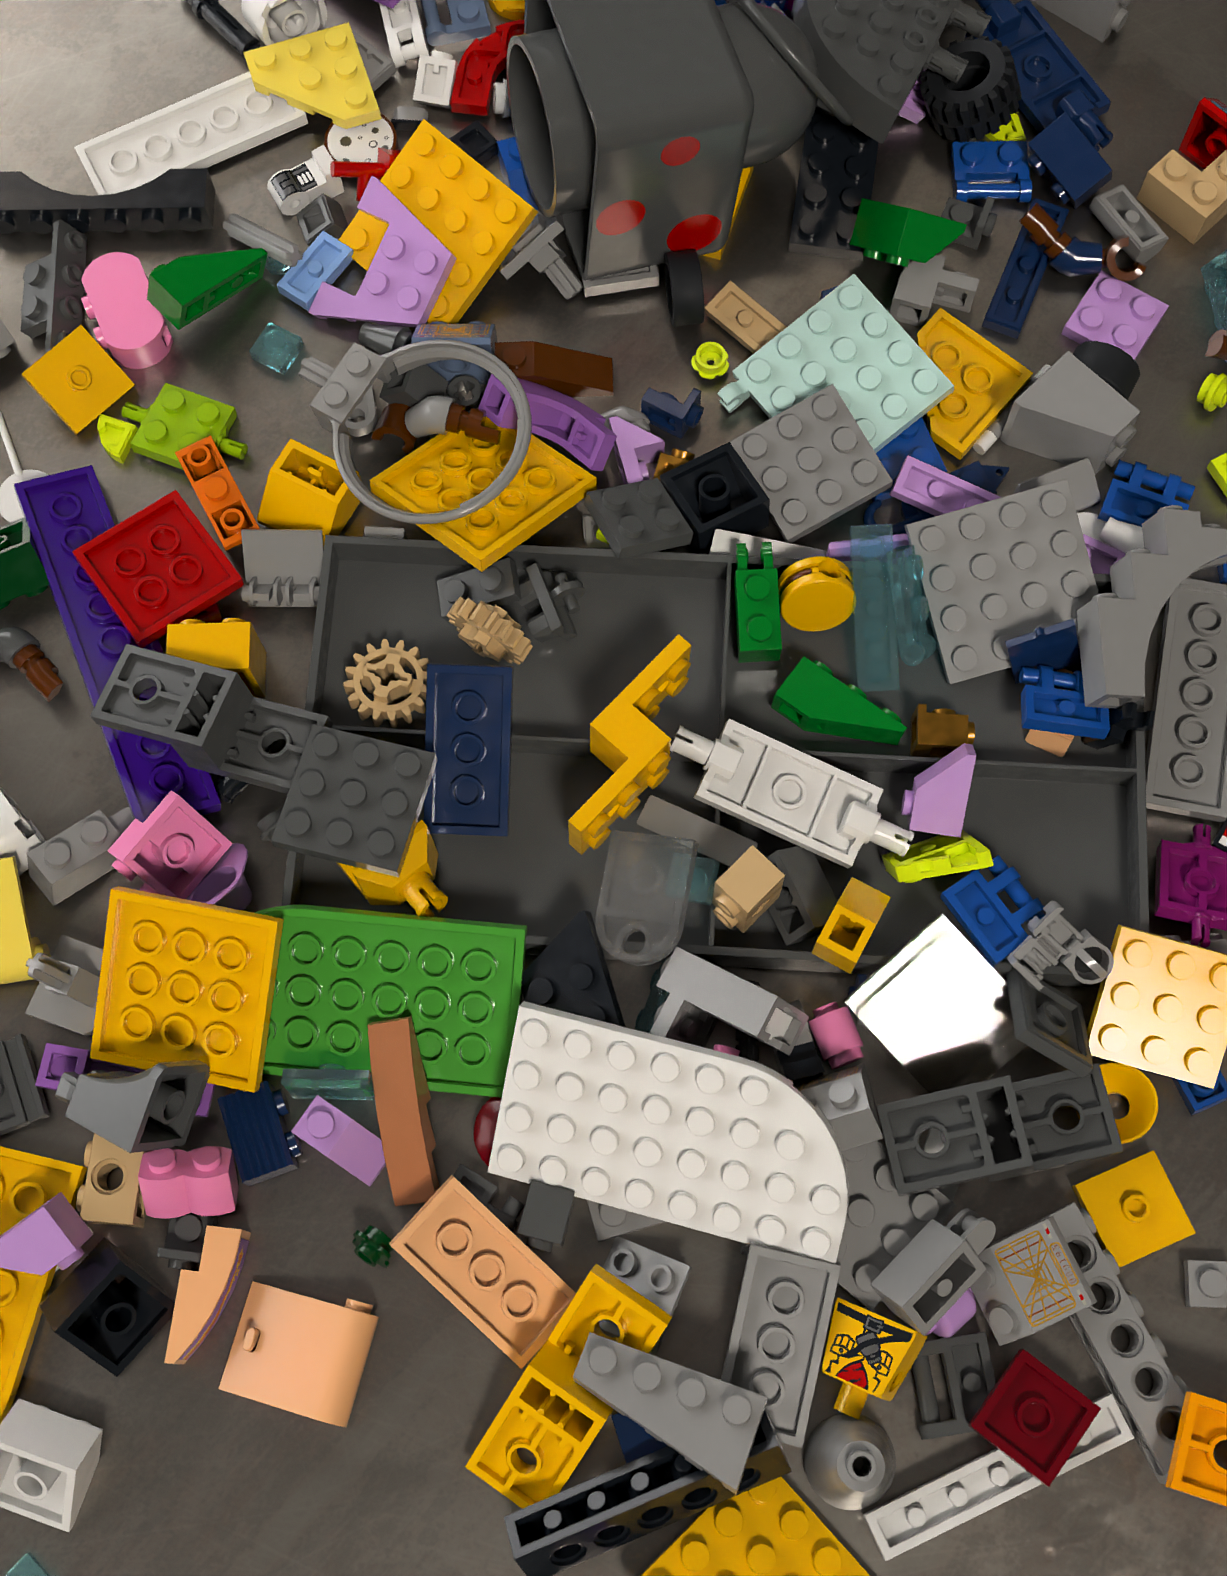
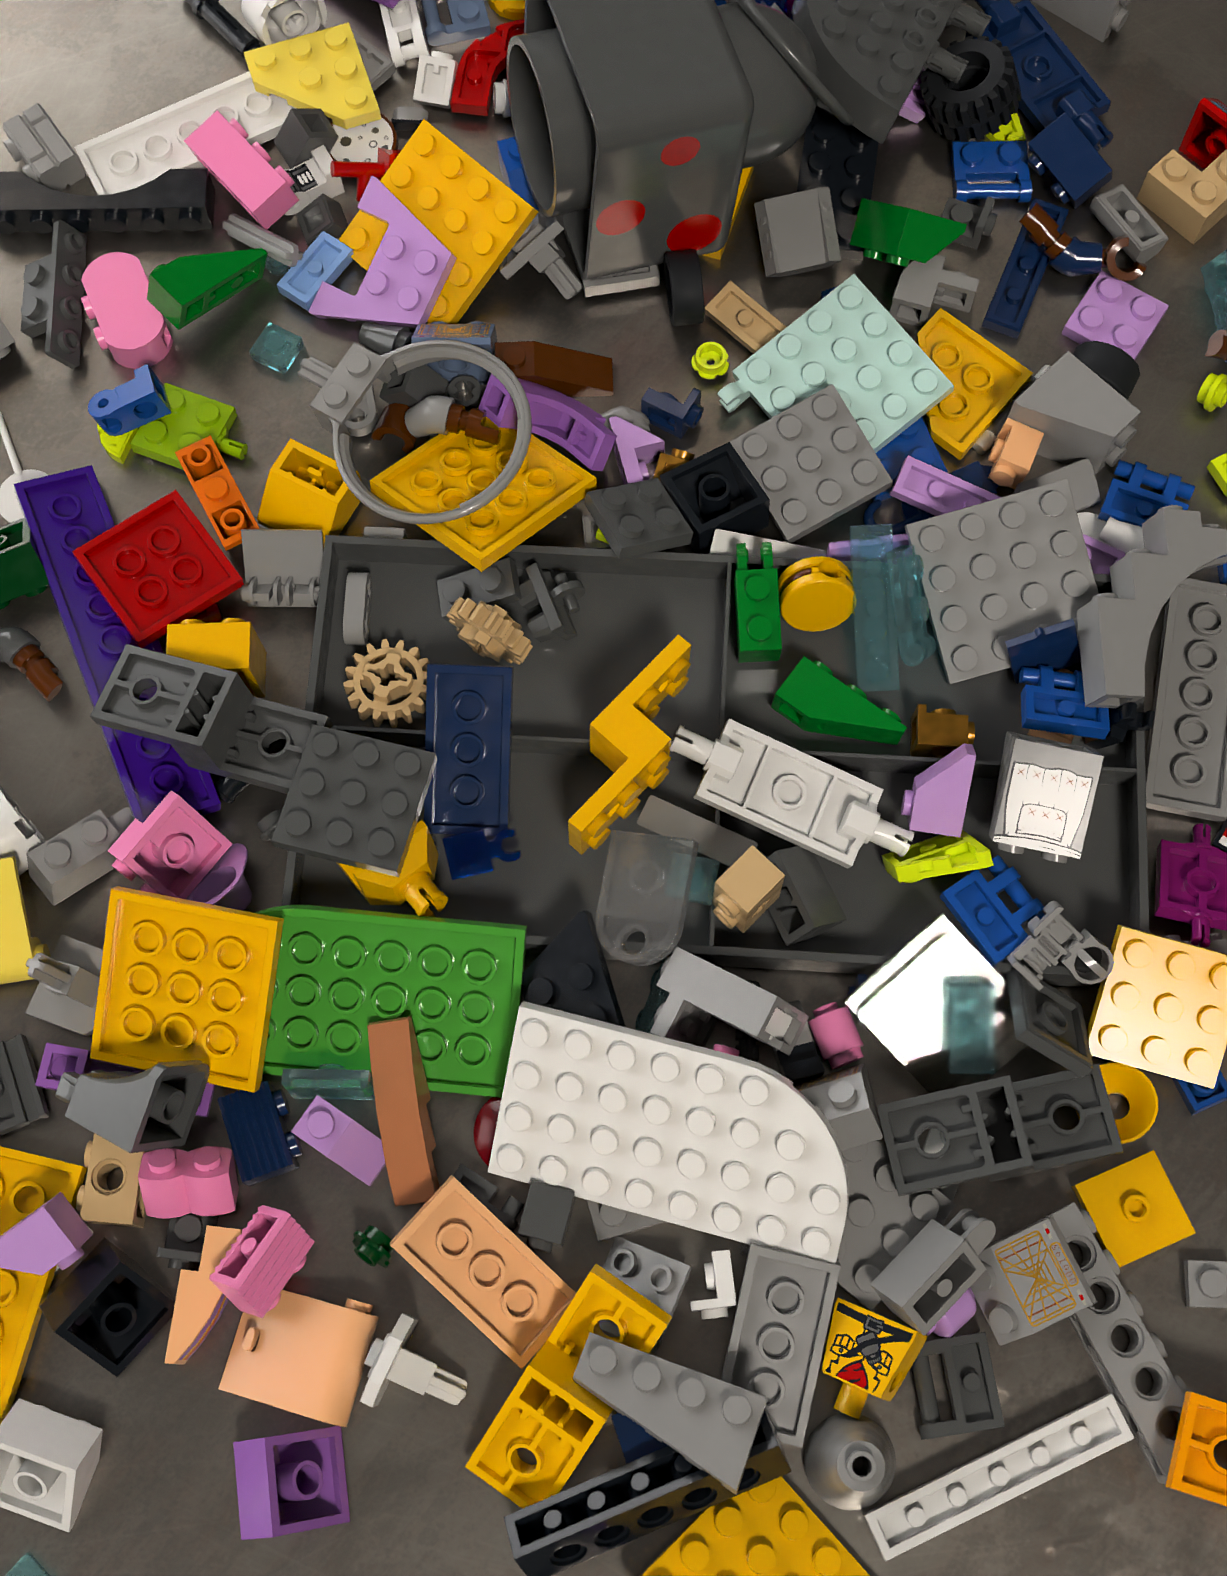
(43, 149): none -> light grey brick
(78, 380): yellow plate -> none
(130, 403): none -> blue leg
(243, 169): none -> bright pink brick
(262, 1261): none -> bright pink brick
(291, 1483): none -> medium lavender slope
(302, 133): none -> dark grey brick
(357, 608): none -> light grey beam
(396, 1363): none -> white piece
(473, 852): none -> clear blue plate
(476, 142): black tile -> none
(718, 1278): none -> white bracket
(797, 232): none -> light grey slope
(850, 925): yellow slope -> none
(971, 1028): none -> clear light blue plate
(1013, 453): none -> light nougat brick
(1034, 1417): dark red plate -> none
(1044, 796): none -> slope

